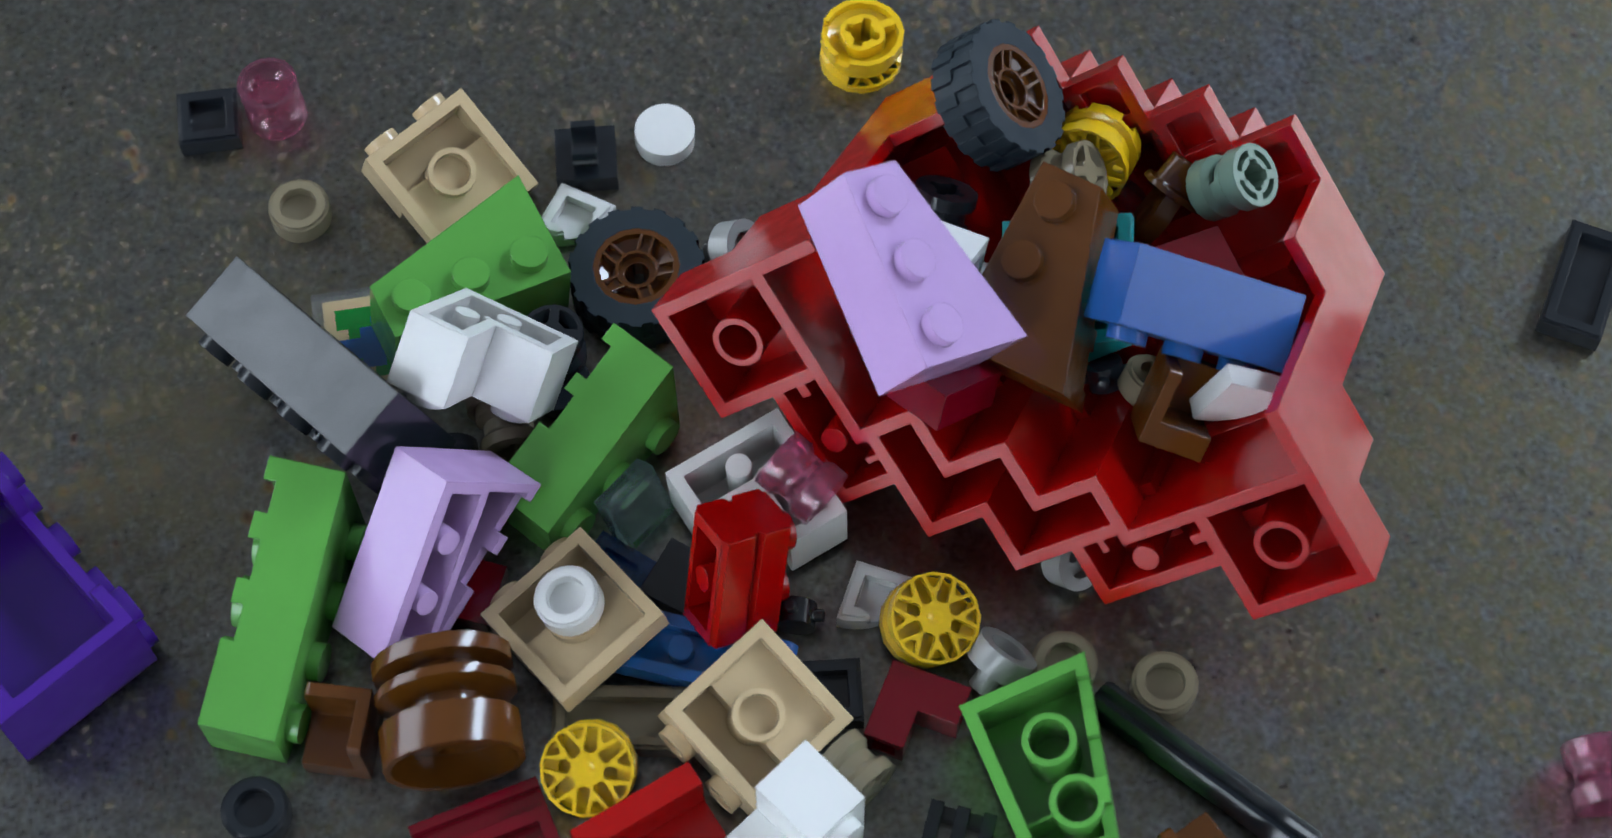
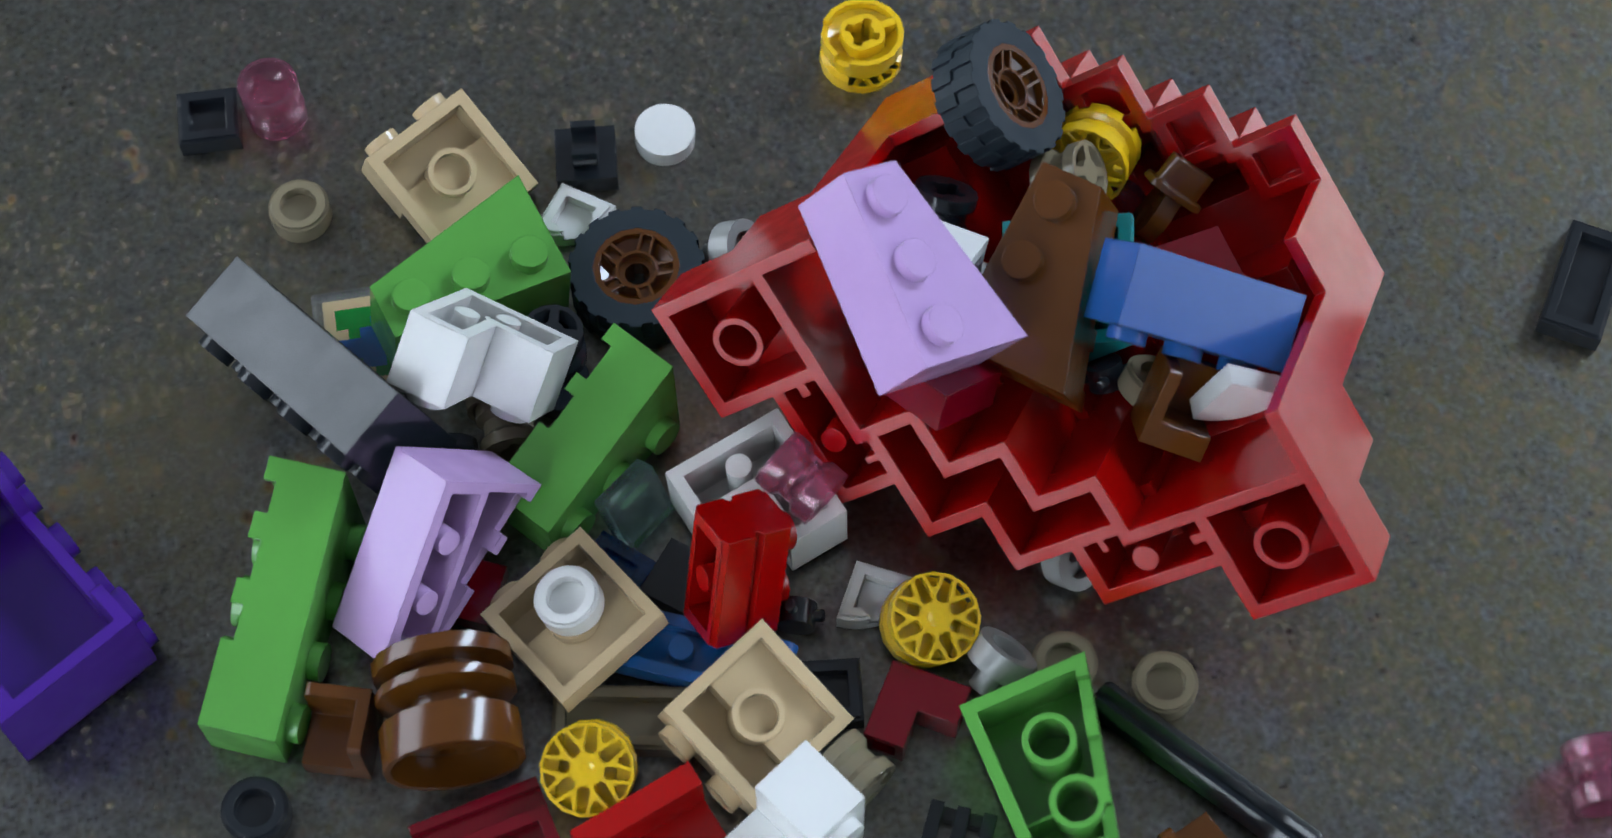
(1242, 181): sand green wheel -> none

